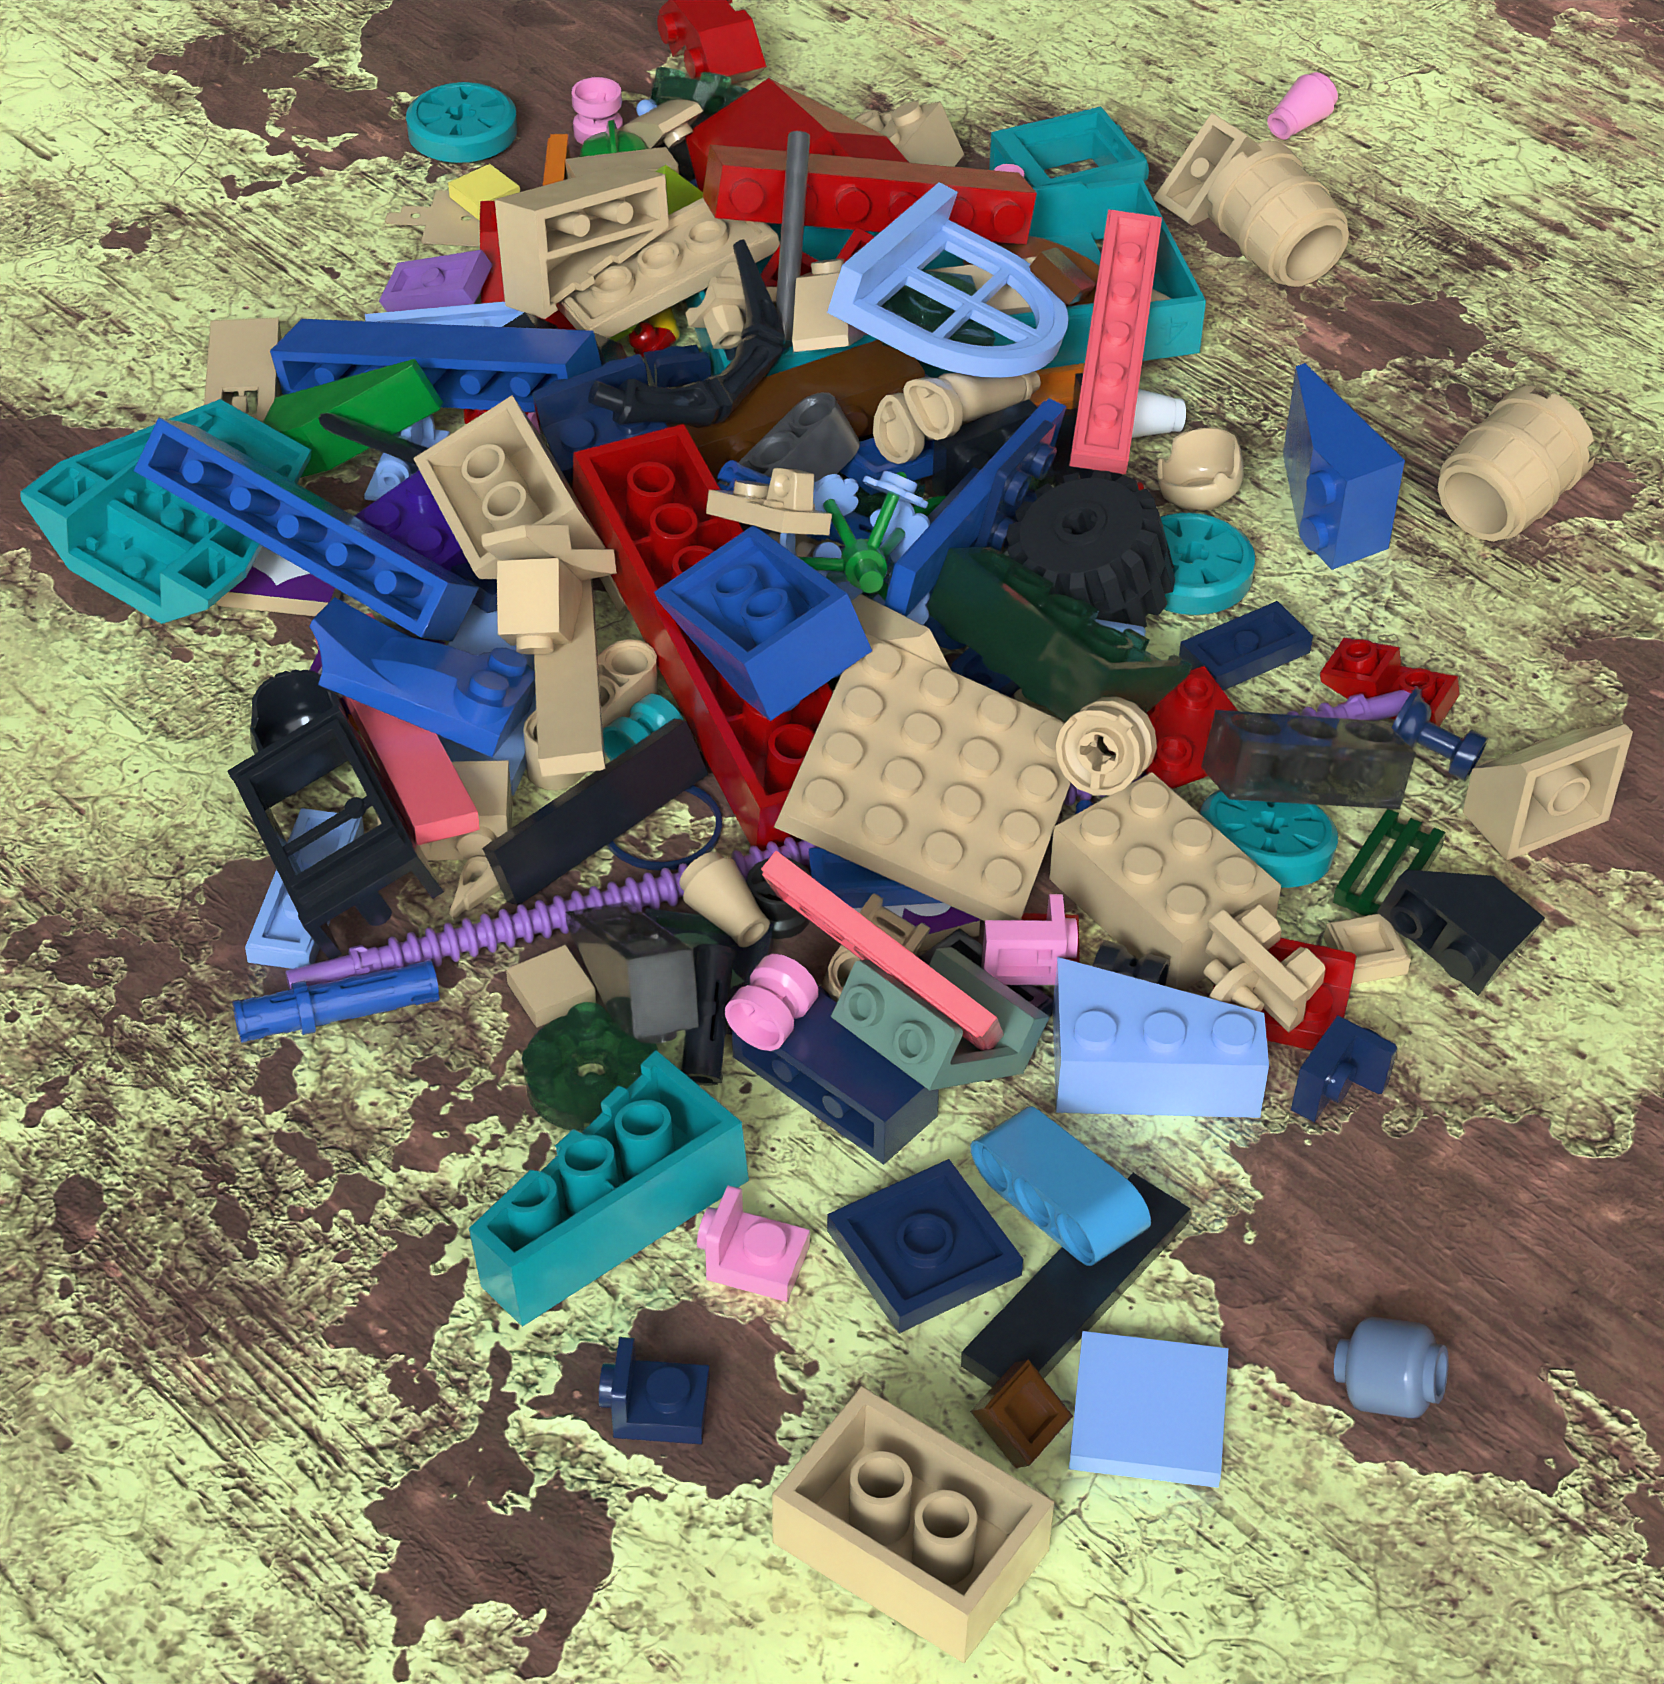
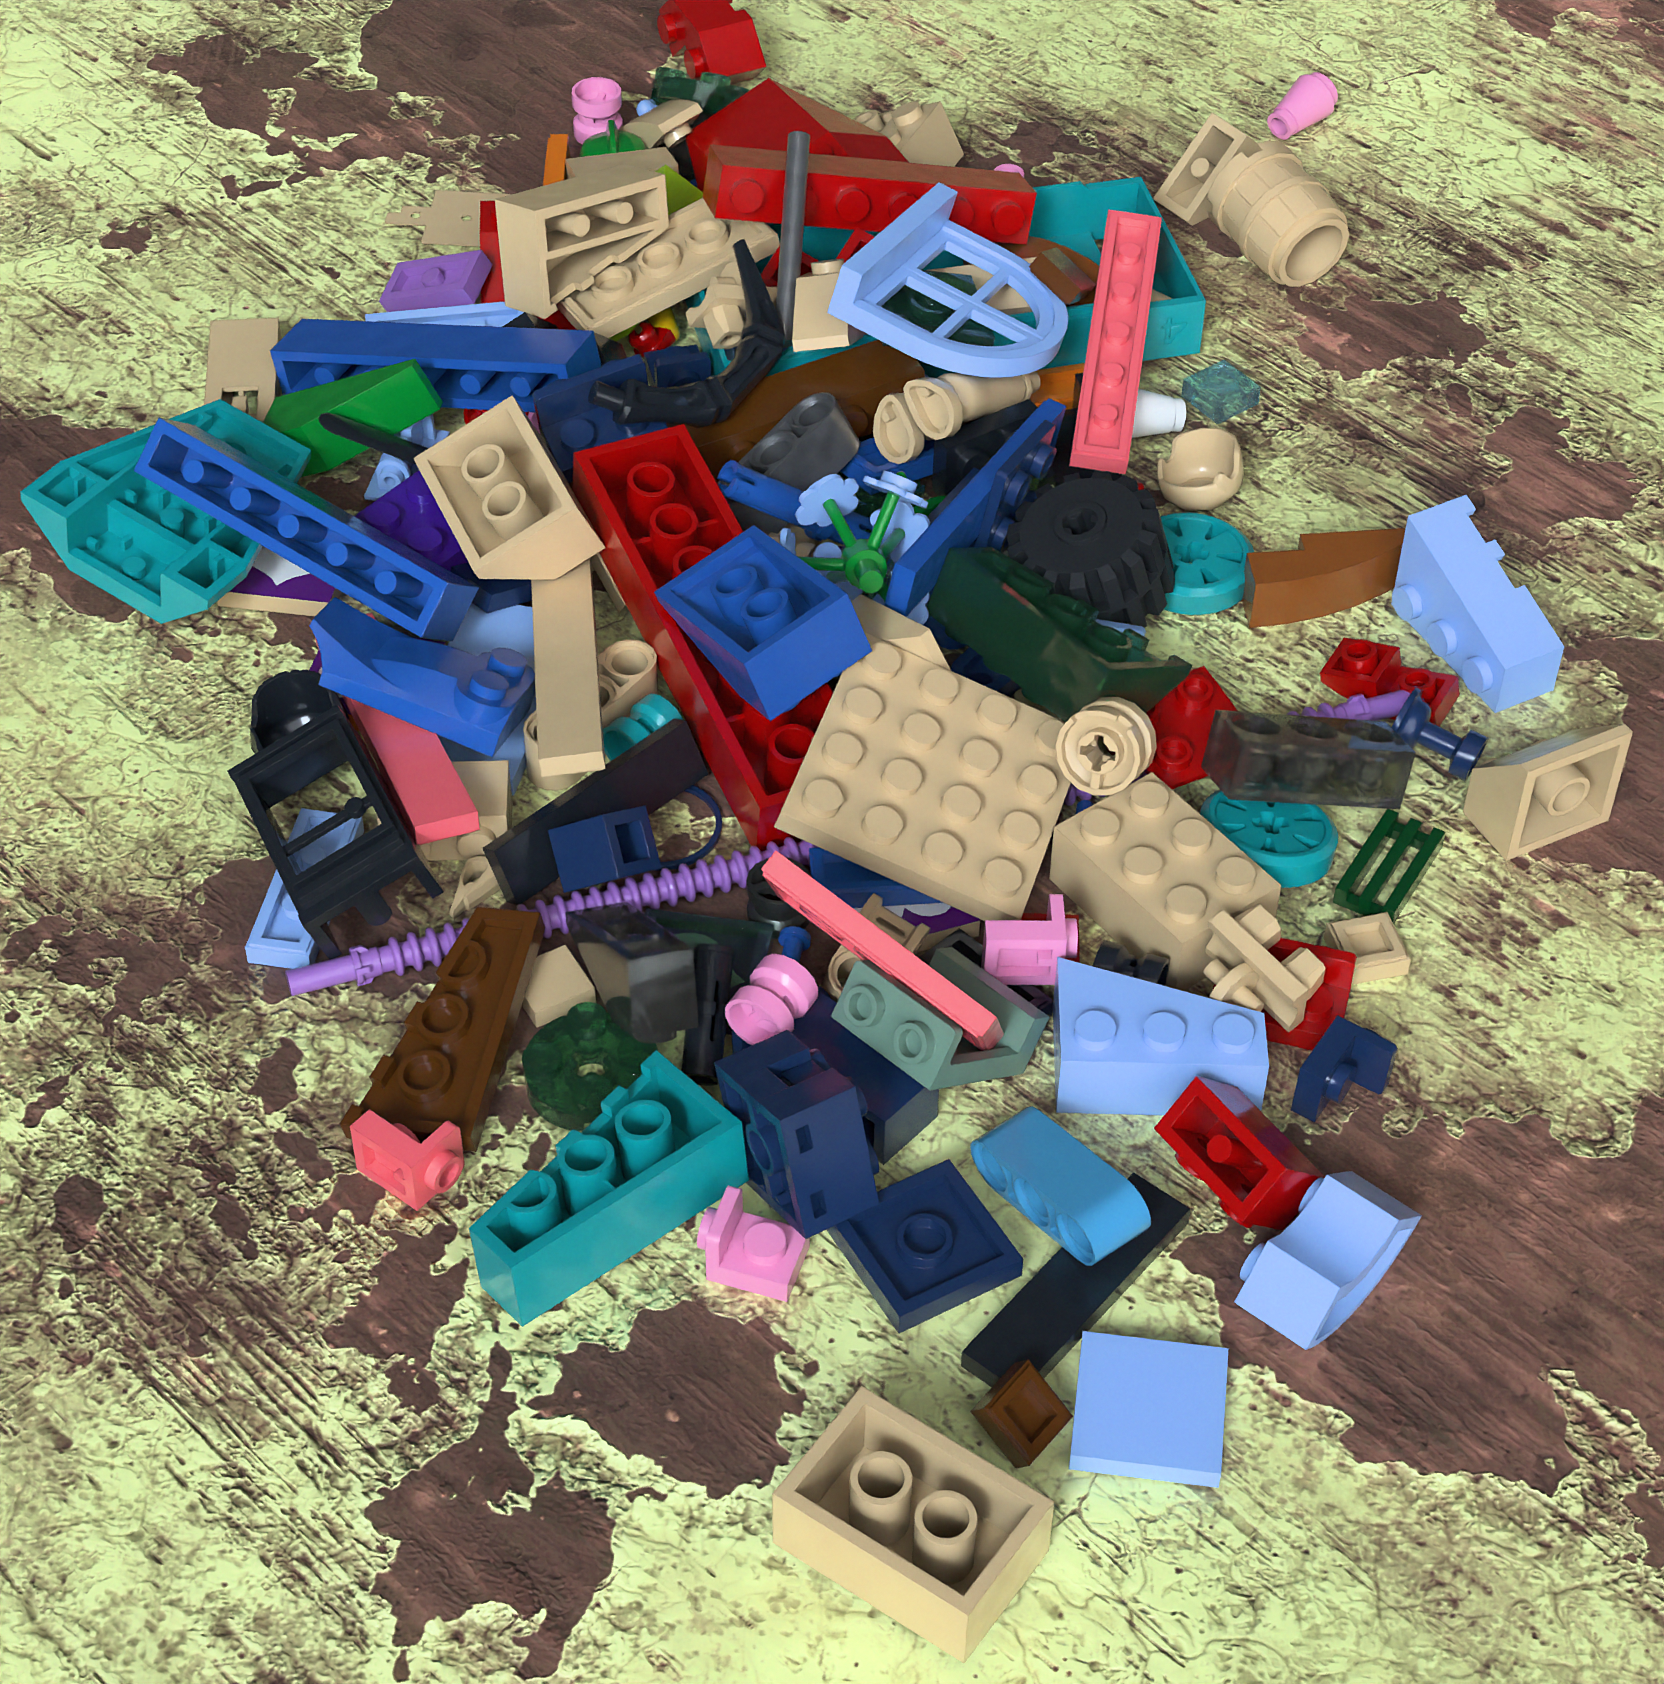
(329, 1002): blue pin -> none
(401, 1163): none -> coral bracket
(461, 122): teal wheel -> none
(461, 1032): none -> reddish brown wing
(481, 185): light yellow tile -> none
(537, 604): tan slope -> none
(549, 542): tan slope -> none
(604, 848): none -> dark blue brick
(654, 1397): dark blue bracket -> none
(722, 896): tan cone -> none
(780, 507): tan hinge -> none
(794, 941): none -> blue piece
(801, 1132): none -> dark blue piece
(1067, 141): teal window -> none
(1220, 391): none -> clear light blue plate
(1237, 1154): none -> red brick
(1248, 645): dark blue plate -> none
(1320, 577): none -> dark orange slope
(1326, 1258): none -> light blue brick
(1338, 474): blue slope -> none
(1392, 1367): sand blue head -> none
(1462, 922): black slope -> none
(1471, 611): none -> light blue wedge
(1515, 464): tan piece -> none

